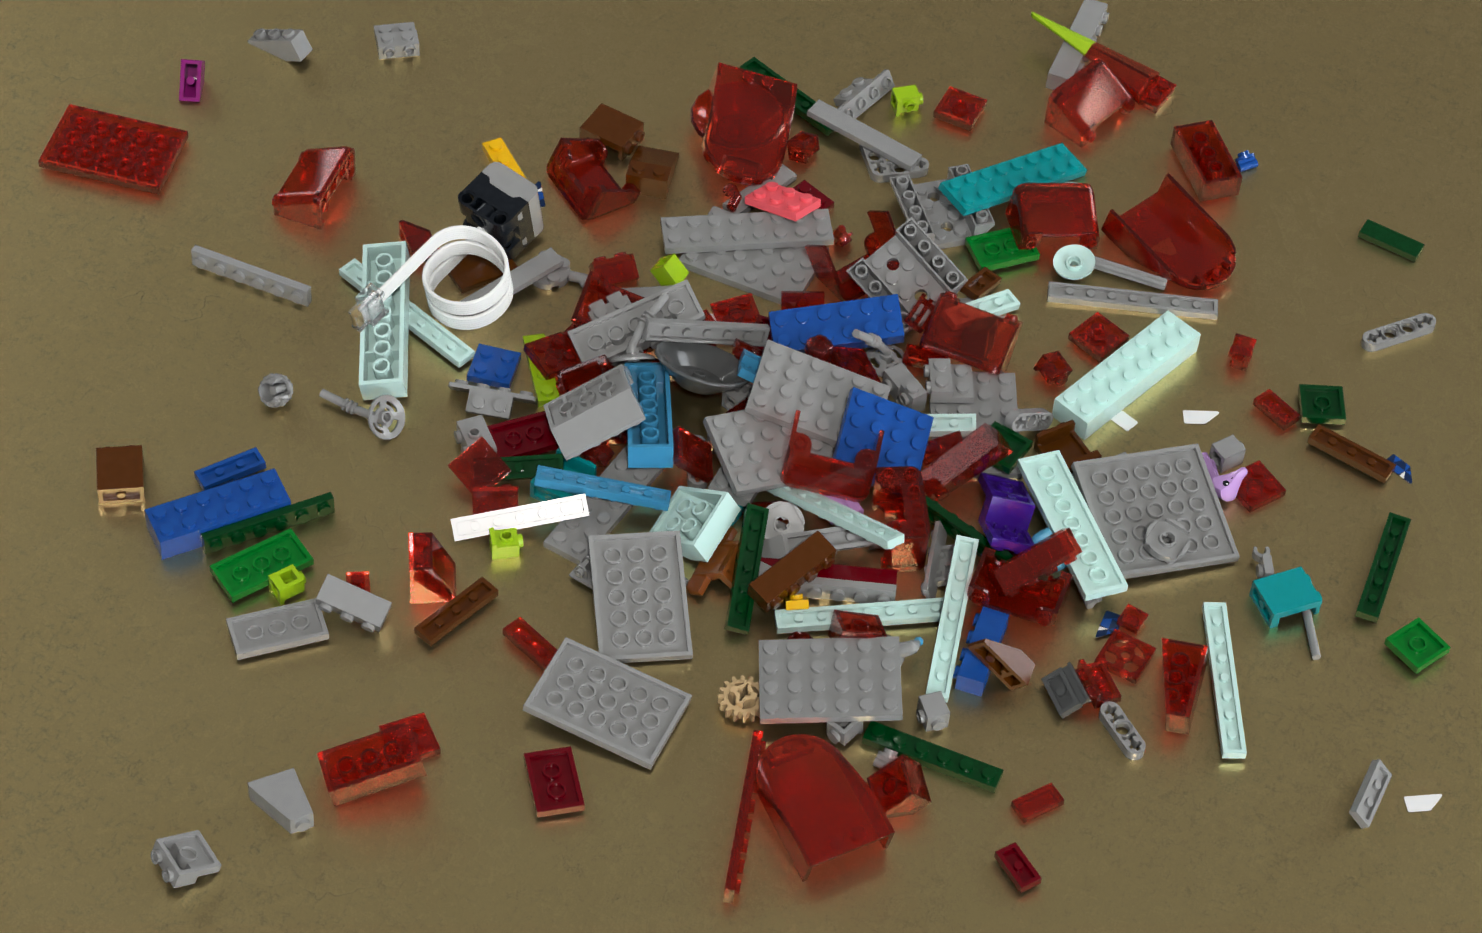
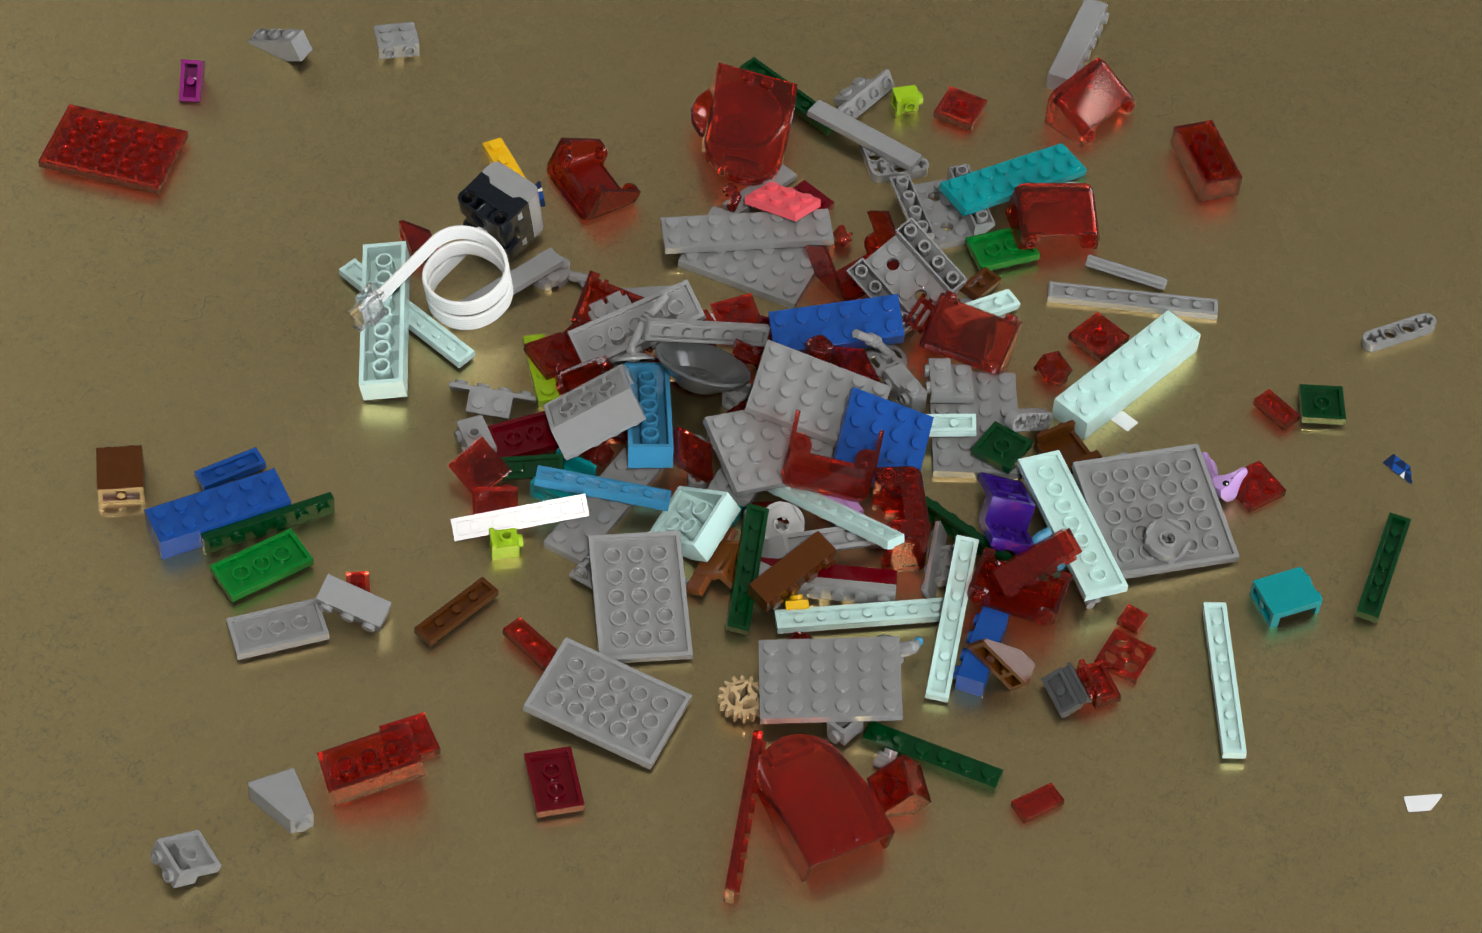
(251, 275): light grey plate -> none
(275, 390): light grey piece -> none
(286, 583): lime brick -> none
(313, 184): clear red windscreen -> none
(380, 416): light grey dish -> none
(430, 570): clear red slope -> none
(476, 272): reddish brown tile -> none
(493, 366): blue plate -> none
(614, 130): reddish brown panel -> none
(616, 269): clear red bracket -> none
(652, 171): reddish brown slope -> none
(669, 270): lime brick -> none
(748, 365): dark azure slope -> none
(799, 299): clear red plate -> none
(802, 146): clear red brick -> none
(855, 625): clear red slope -> none
(918, 356): clear red plate -> none
(933, 711): light grey brick -> none
(940, 445): clear red plate -> none
(964, 461): clear red wedge -> none
(1018, 867): dark red plate -> none
(1073, 255): light aqua dish -> none
(1108, 624): dark blue sticker -> none
(1122, 740): light grey beam -> none
(1142, 82): clear red plate -> none
(1174, 238): clear red windscreen -> none
(1182, 679): clear red wedge -> none
(1198, 417): white sticker -> none
(1227, 453): light grey brick -> none
(1241, 351): clear red brick -> none
(1246, 161): blue plate -> none
(1265, 565): light grey plate -> none
(1311, 634): light grey bar -> none
(1351, 453): reddish brown plate -> none
(1370, 793): light grey plate -> none
(1391, 240): dark green tile -> none
(1417, 645): green plate -> none

